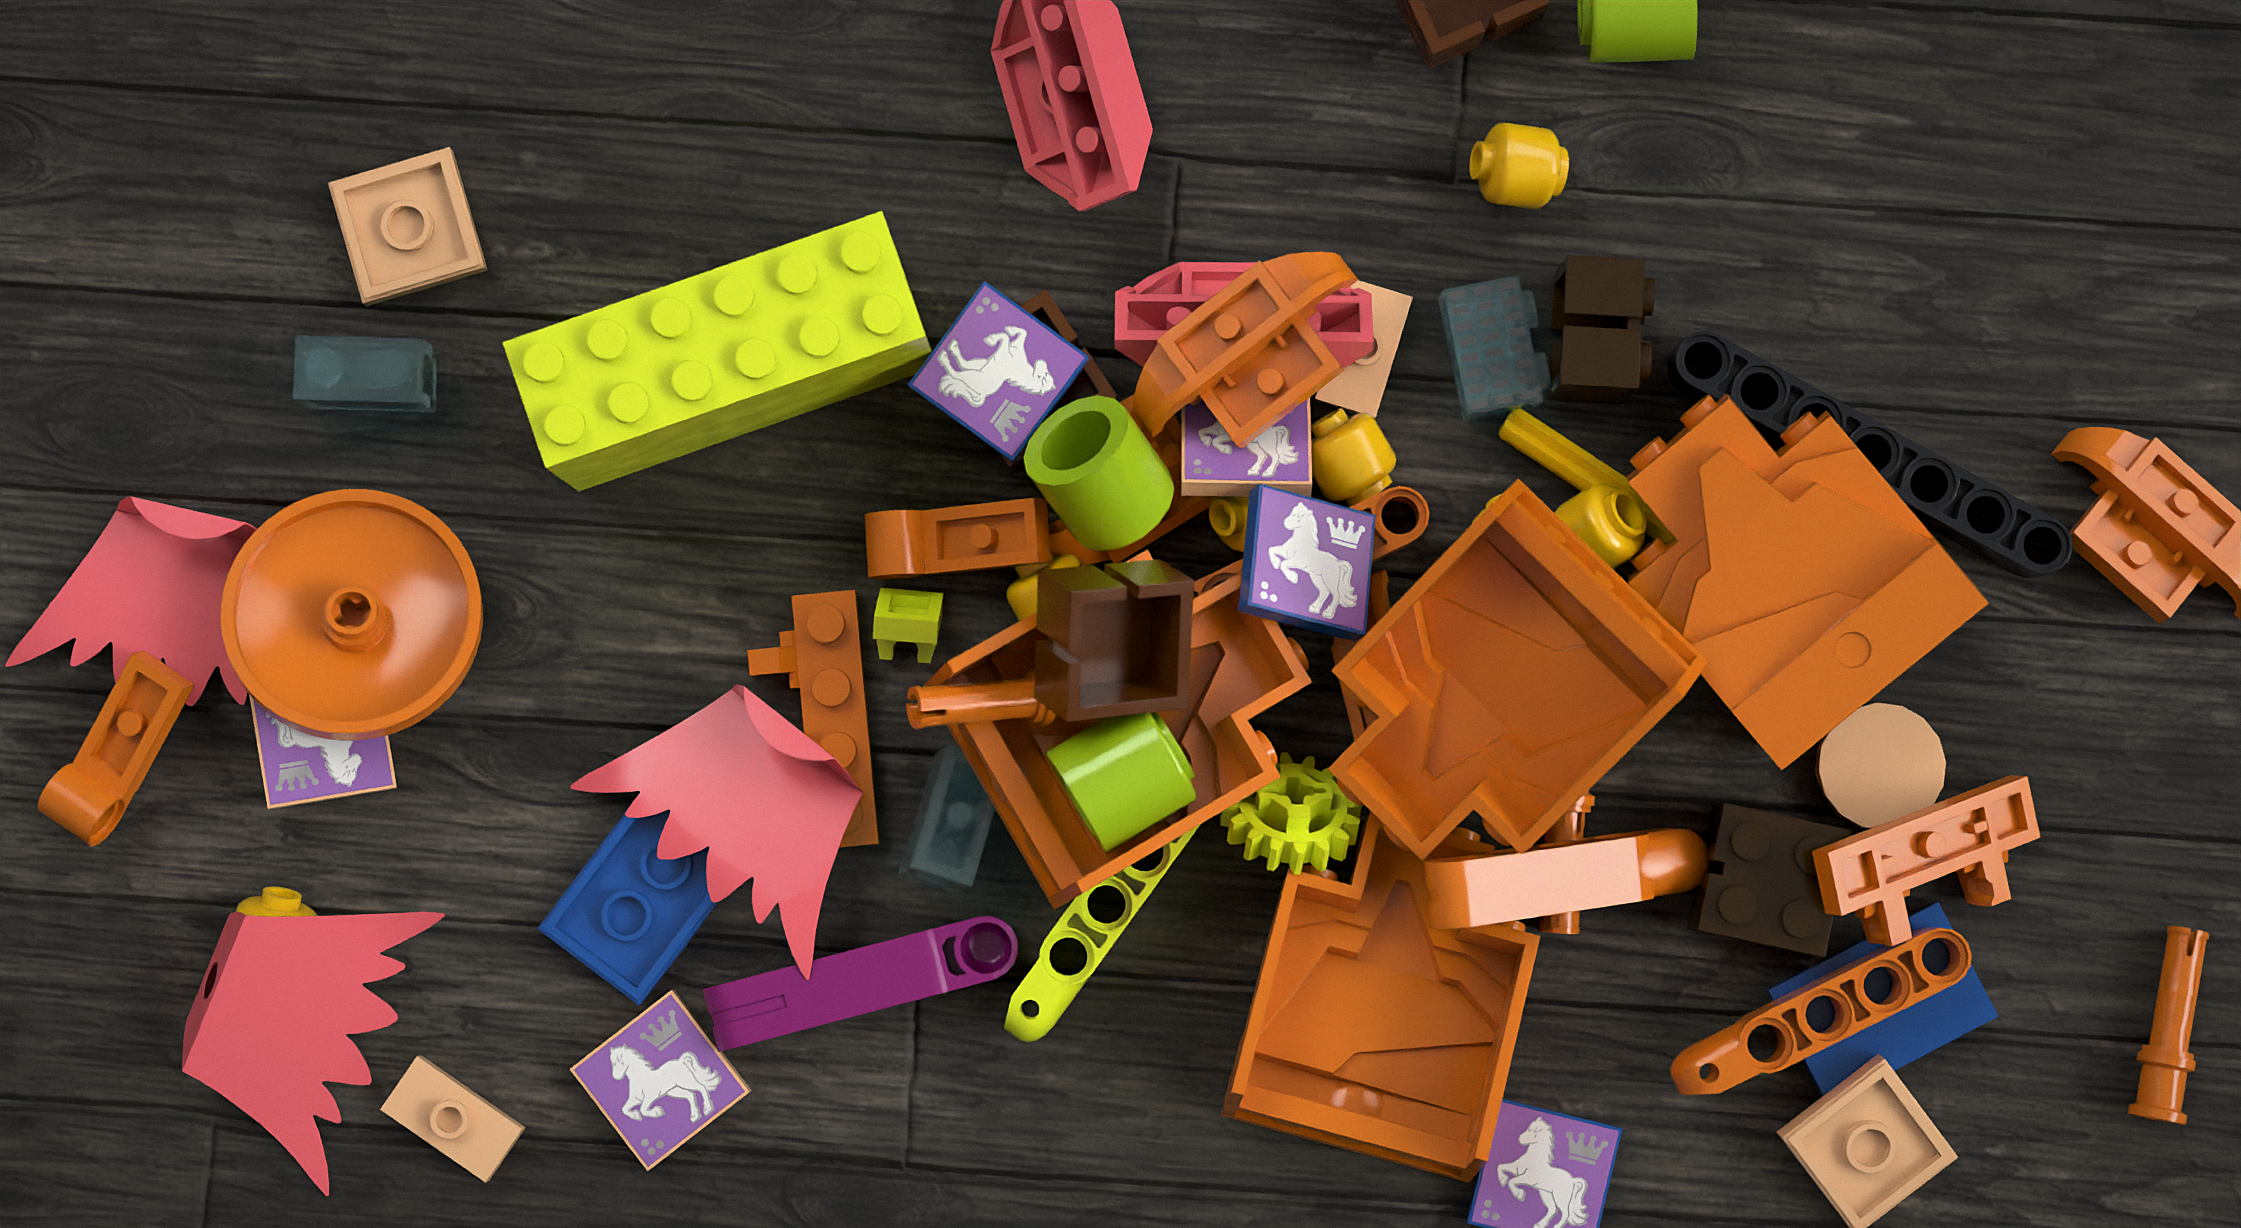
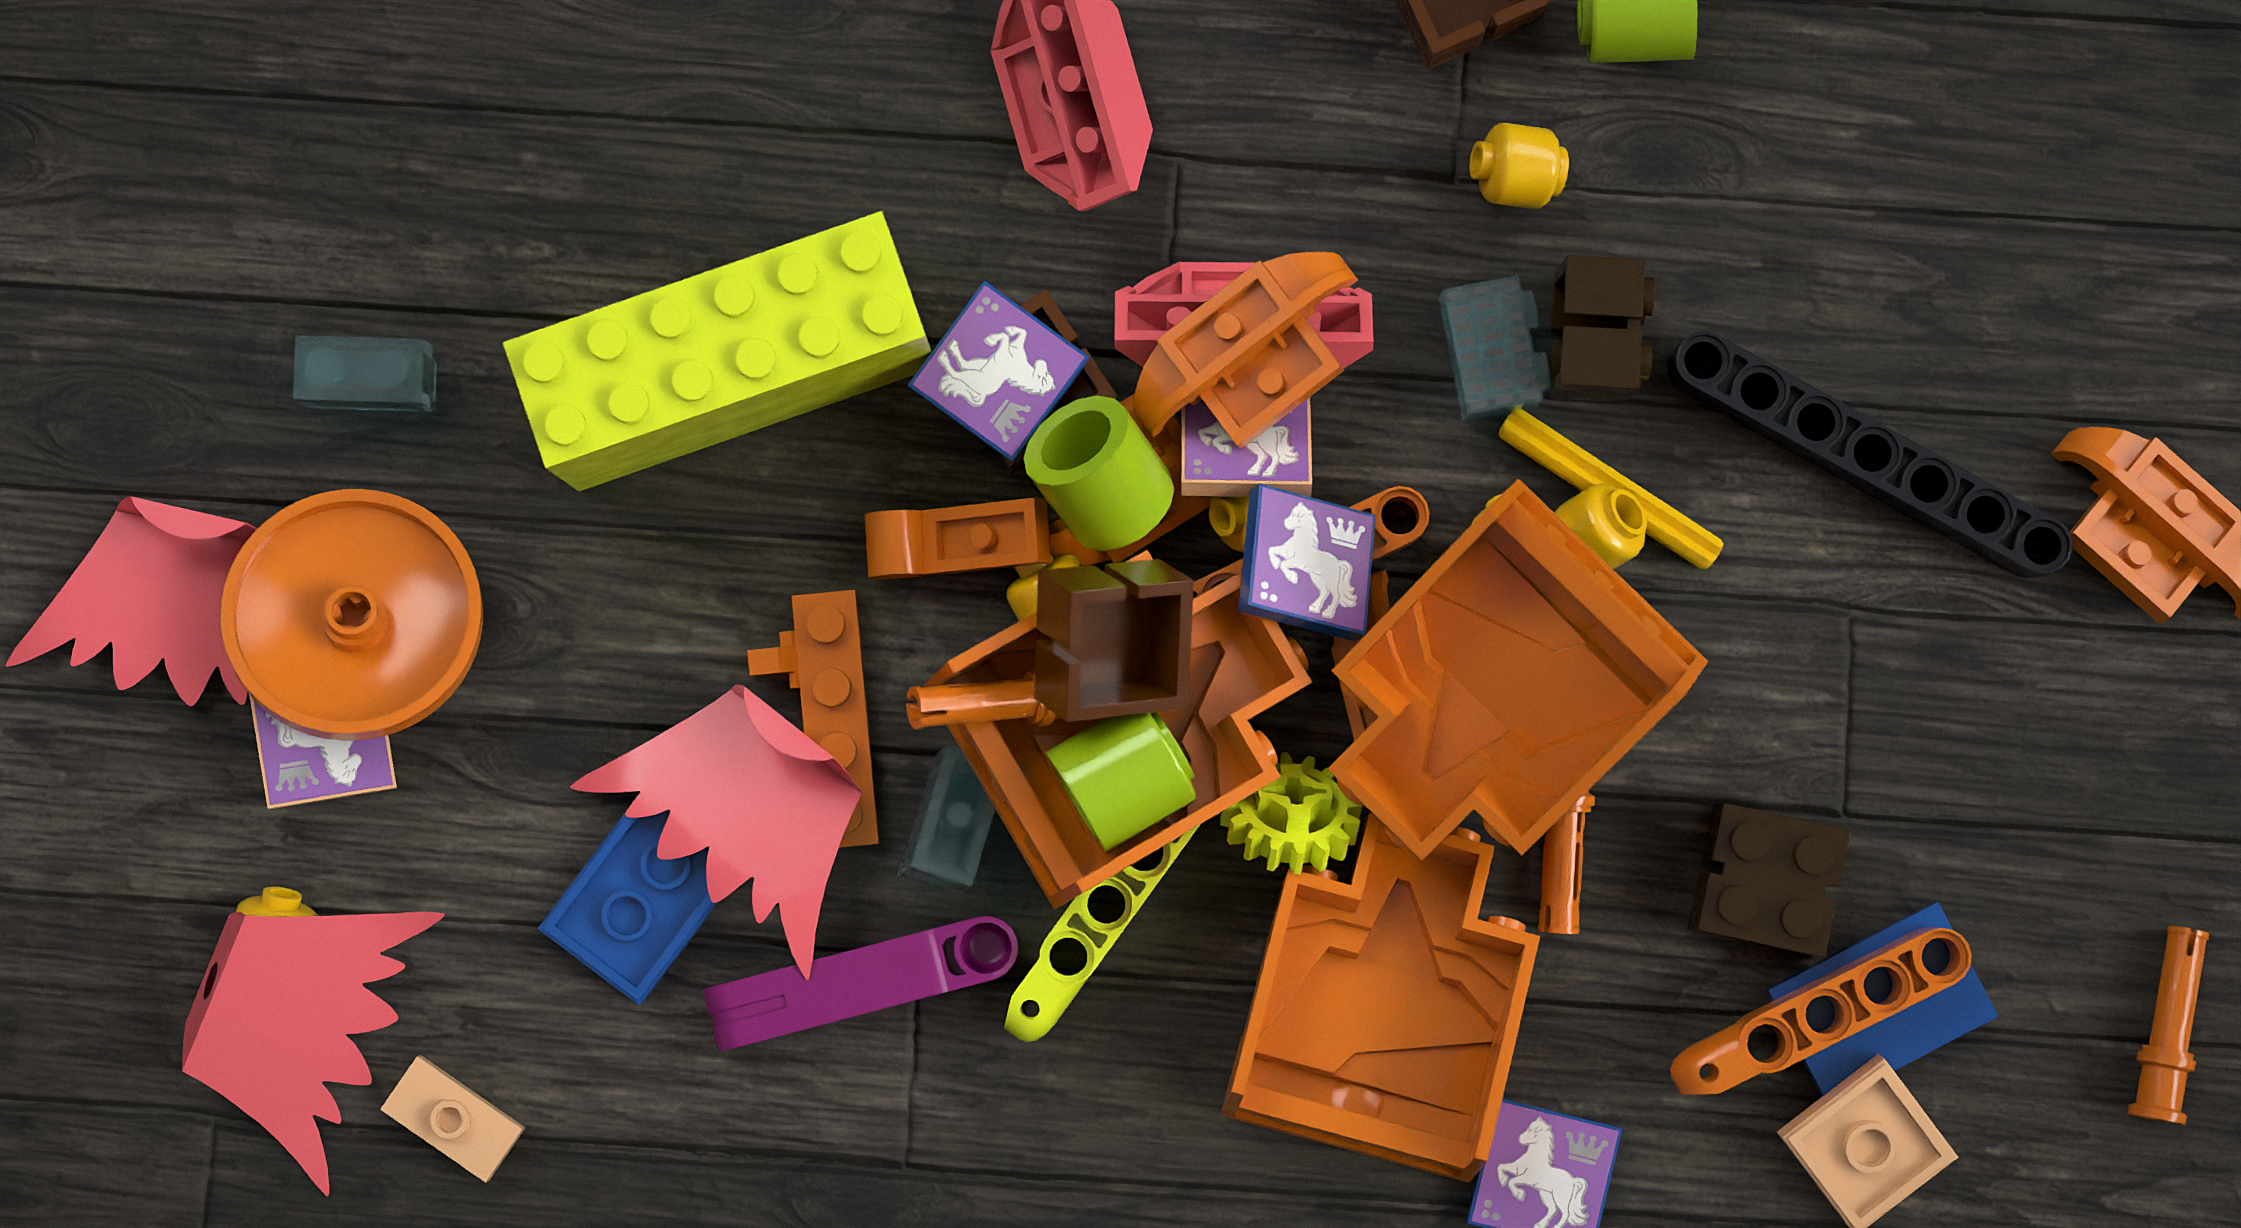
(118, 751): orange plate -> none
(407, 226): light nougat tile -> none
(660, 1080): tile -> none
(907, 618): neon yellow tile -> none
(1350, 457): yellow head -> none
(1364, 381): light nougat plate -> none
(1563, 876): piece -> none
(1790, 570): orange panel -> none
(1880, 765): light nougat tile -> none
(1957, 835): orange hinge -> none

